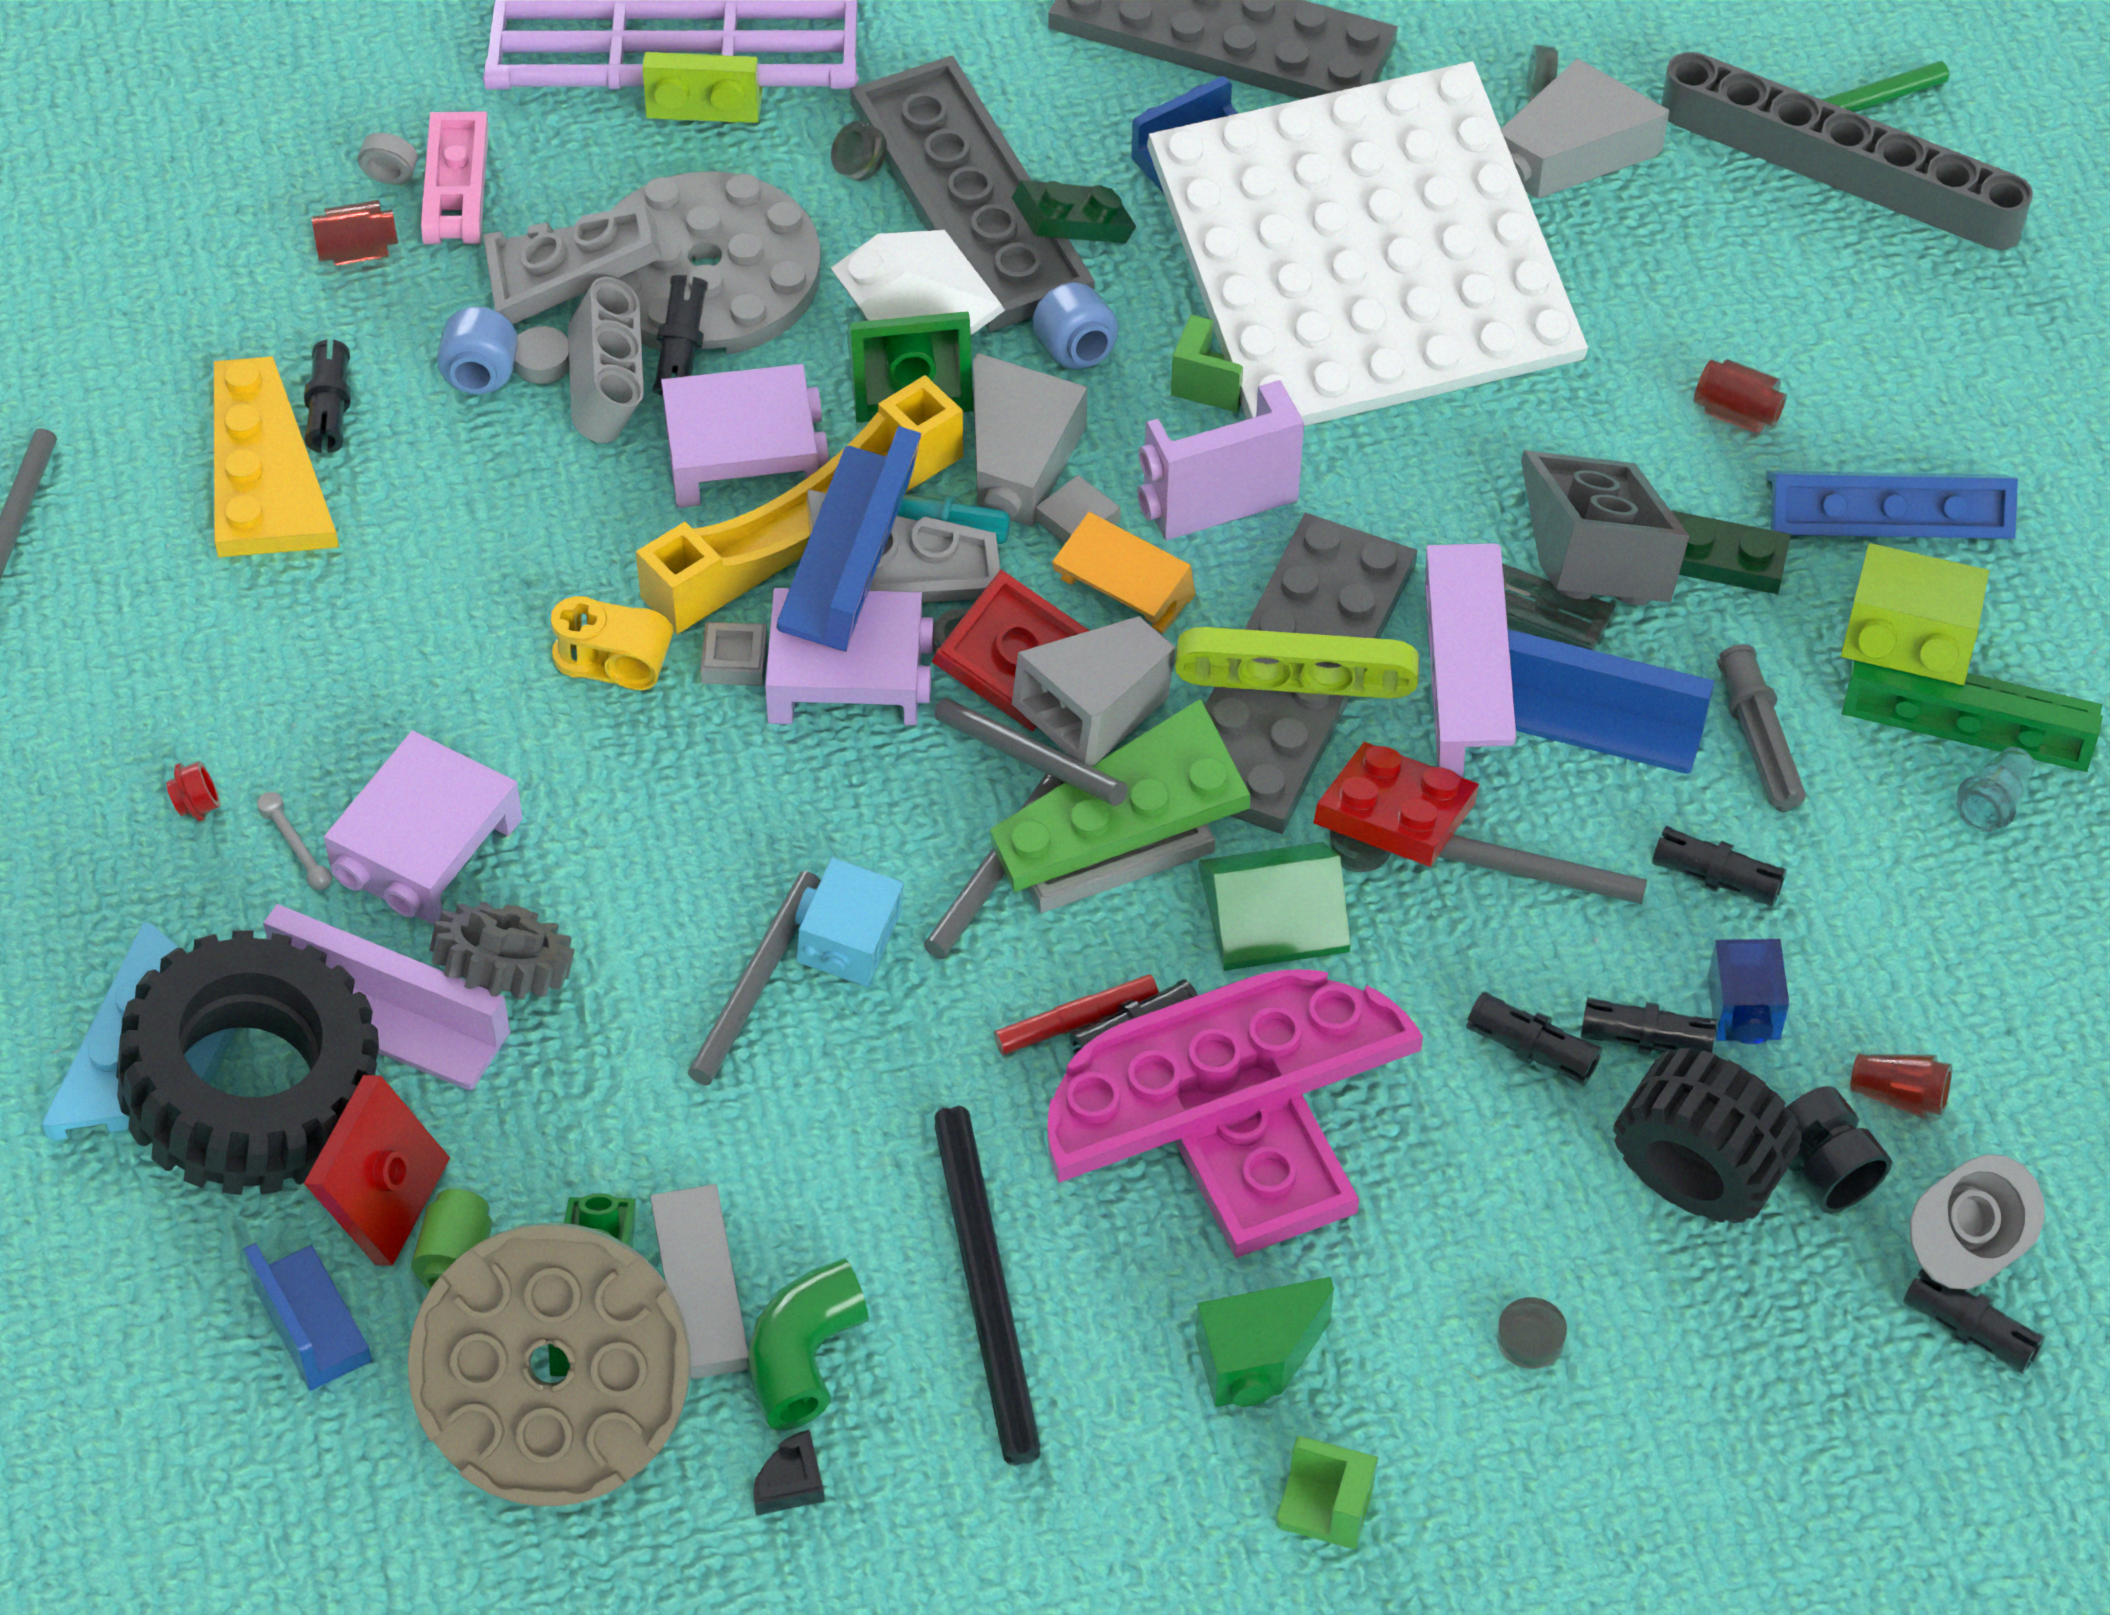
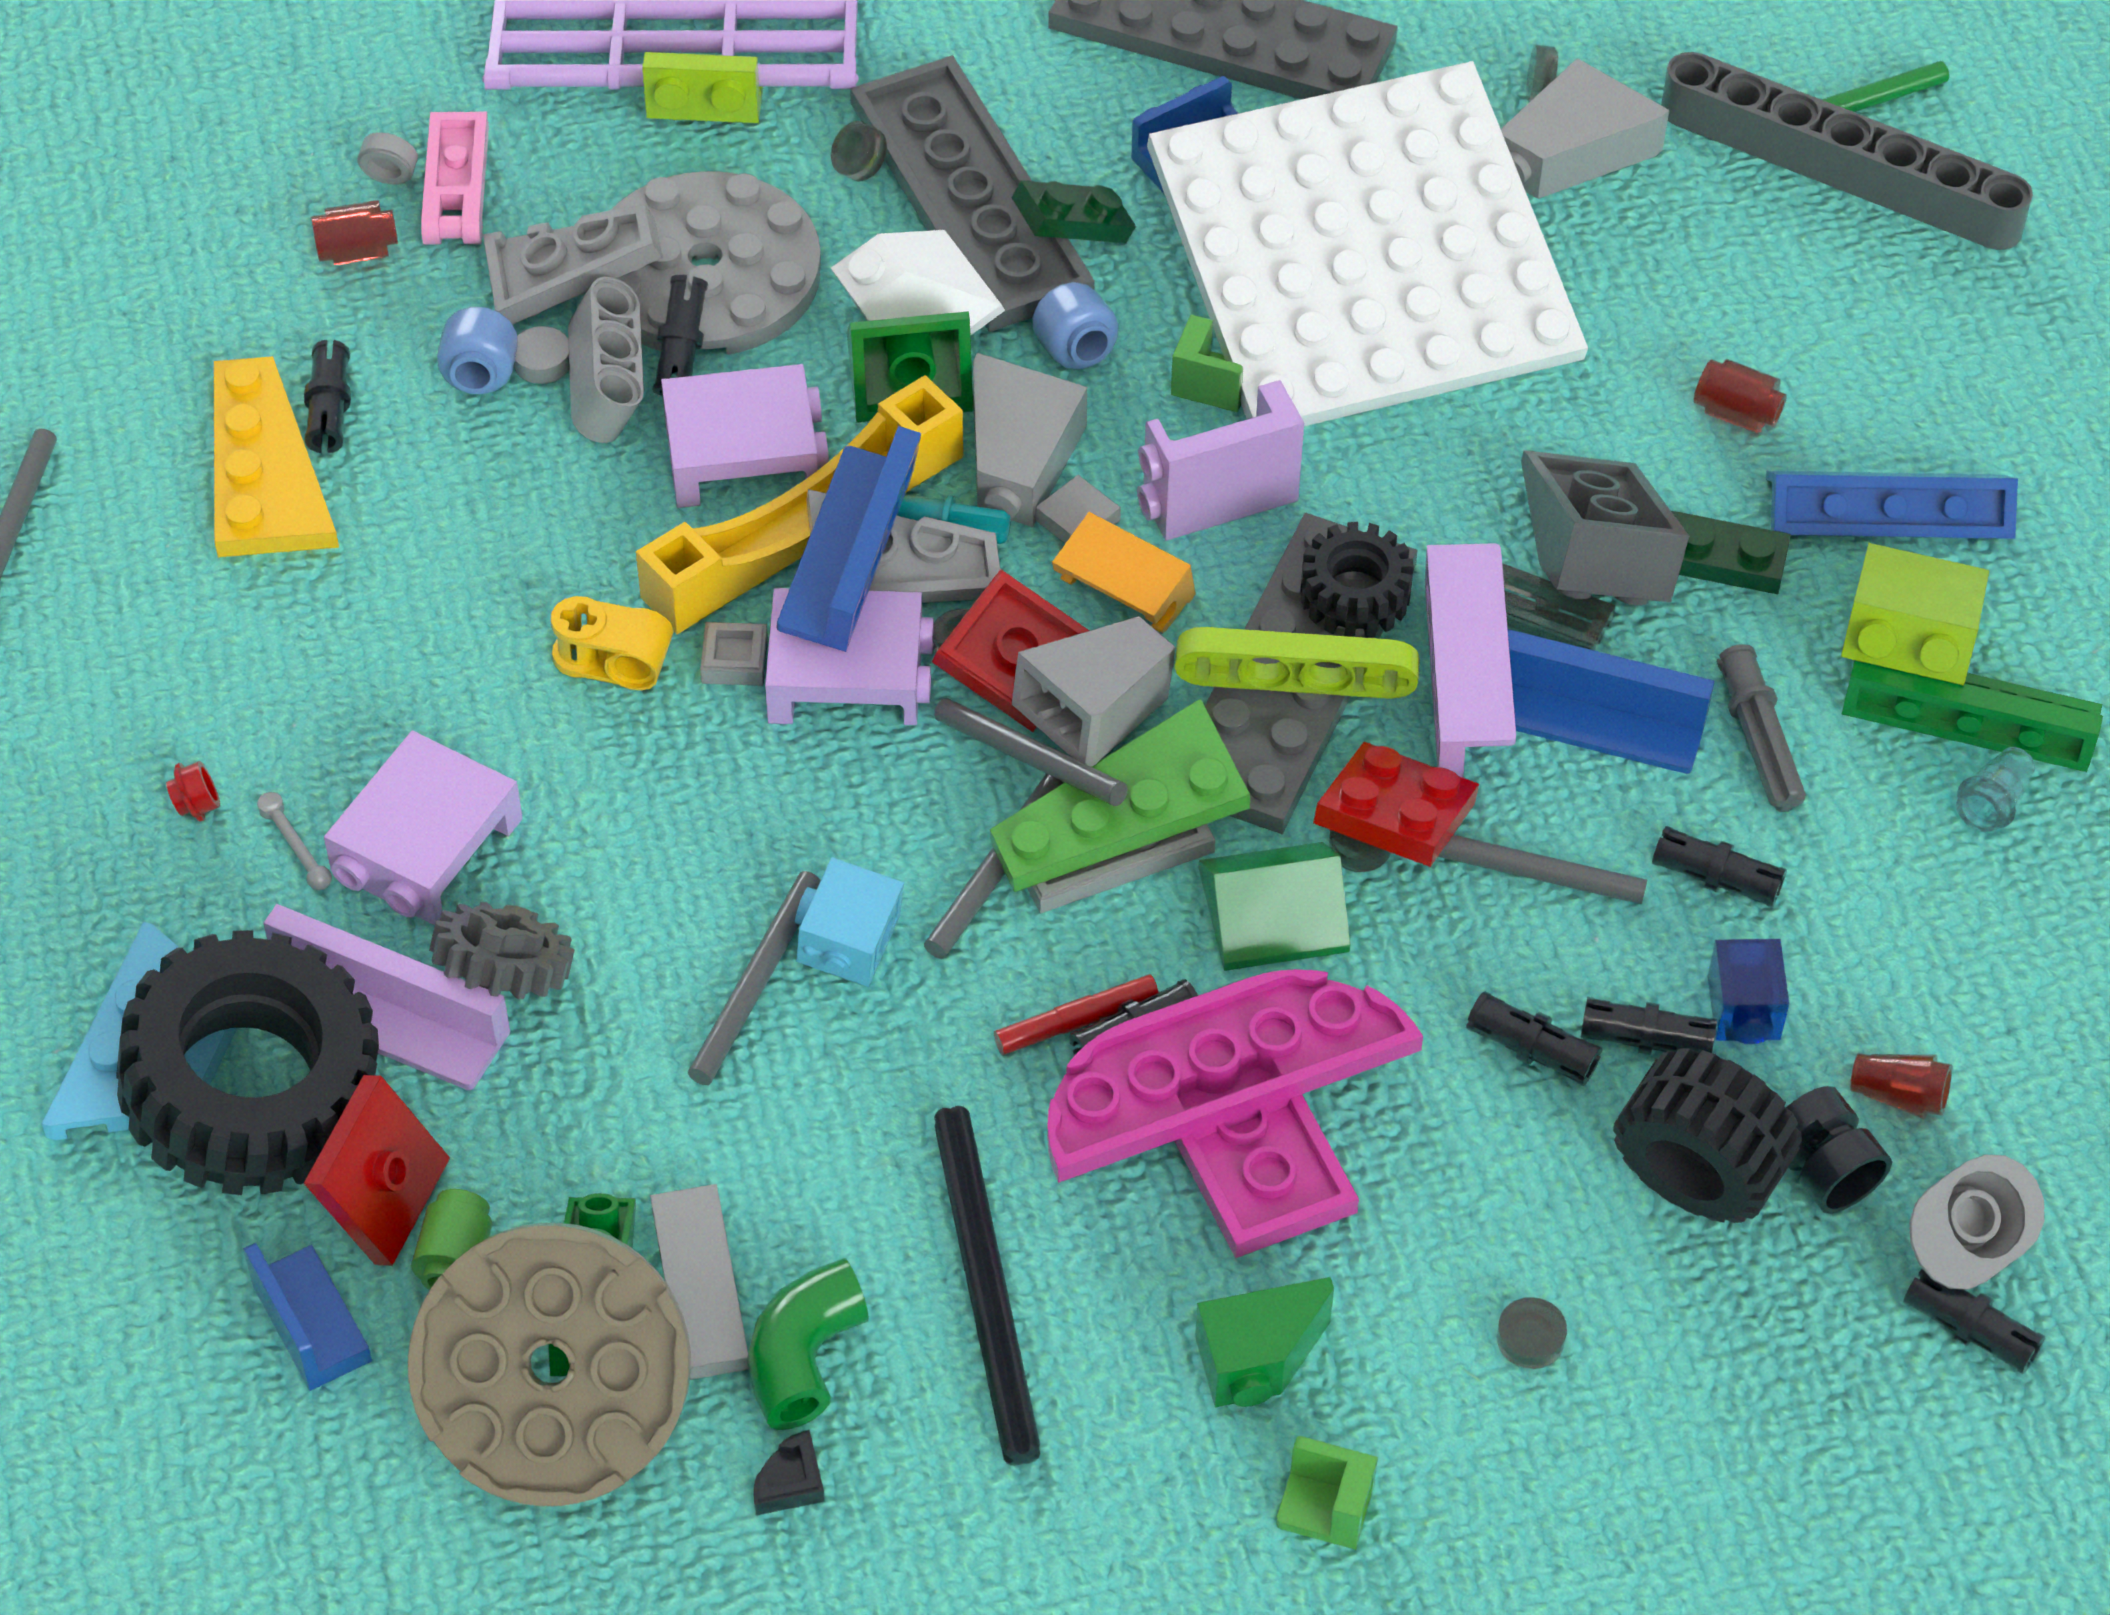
(1356, 553): none -> black tyre

